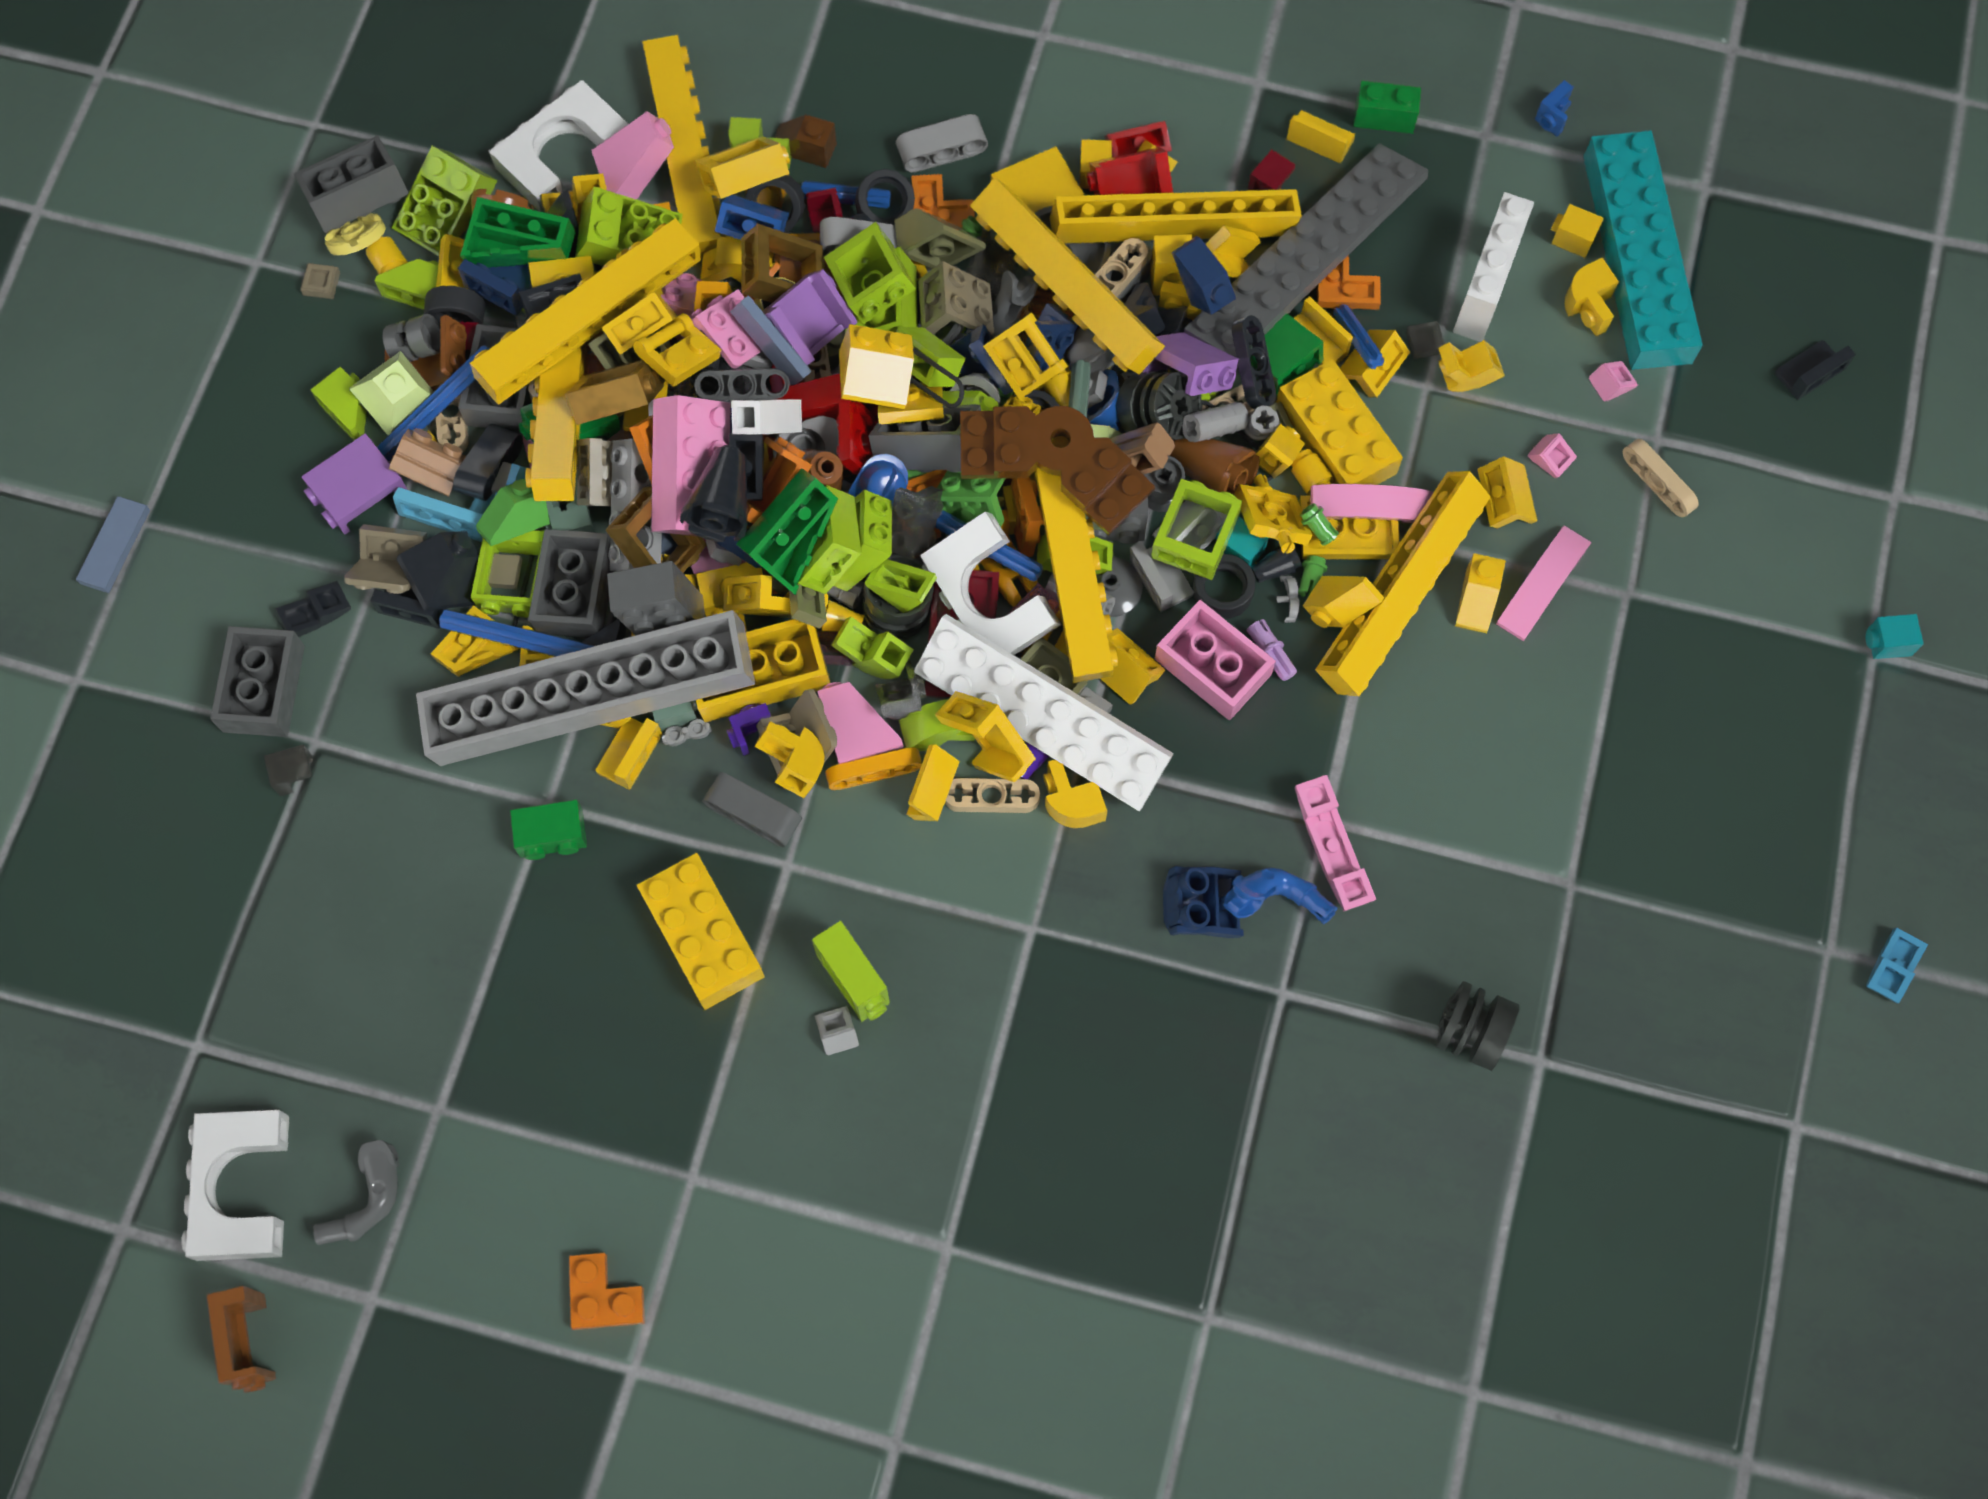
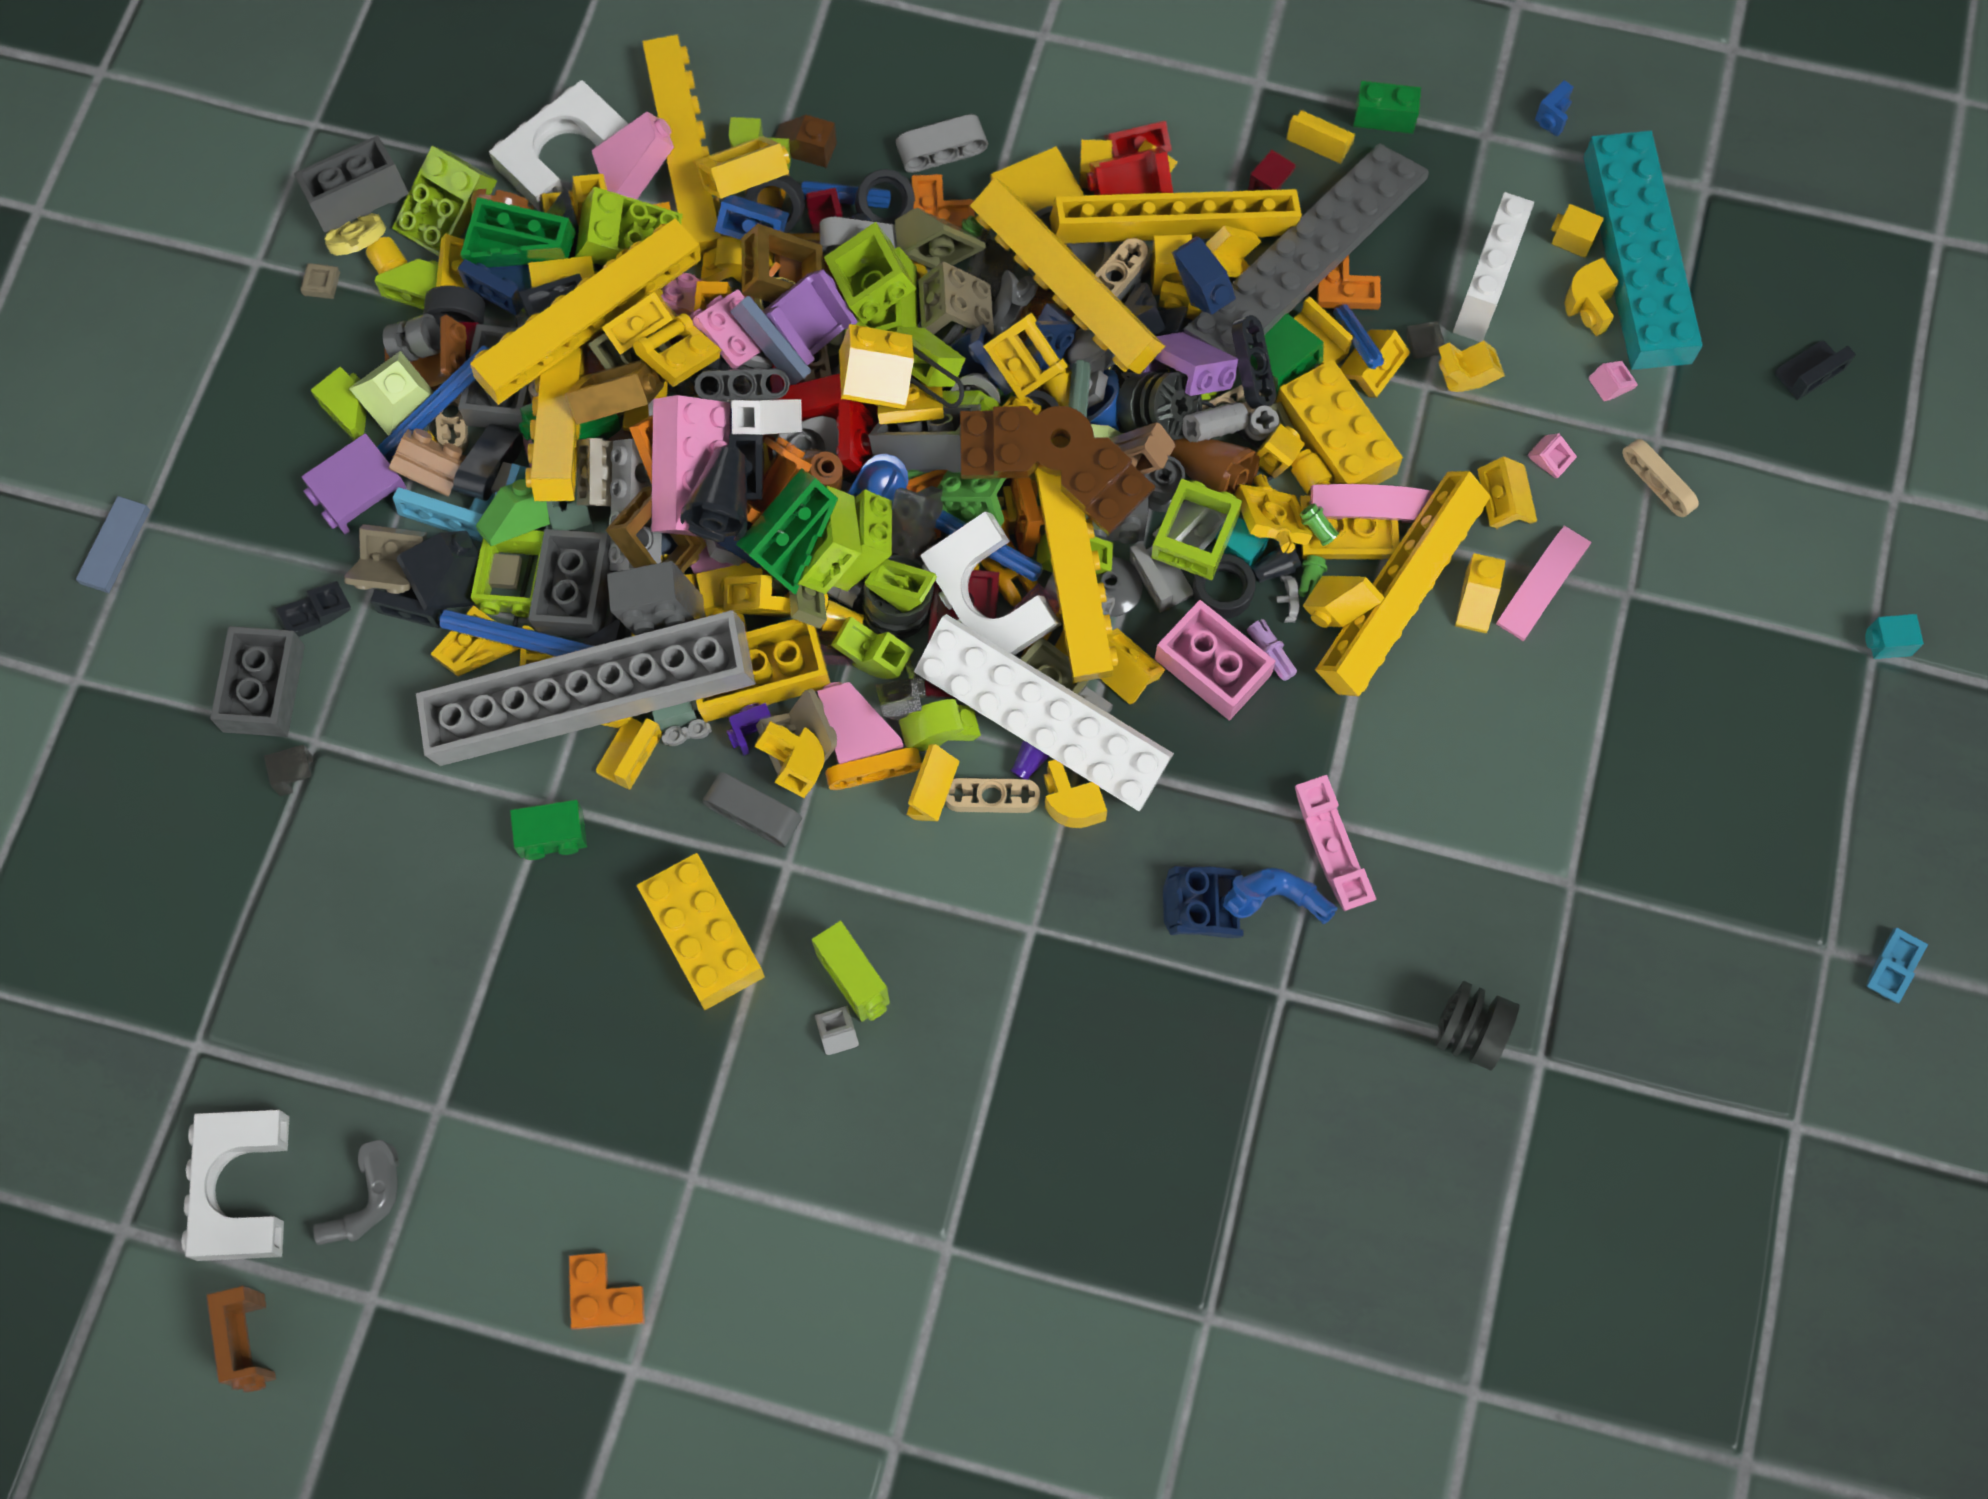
(1002, 747): yellow panel -> none

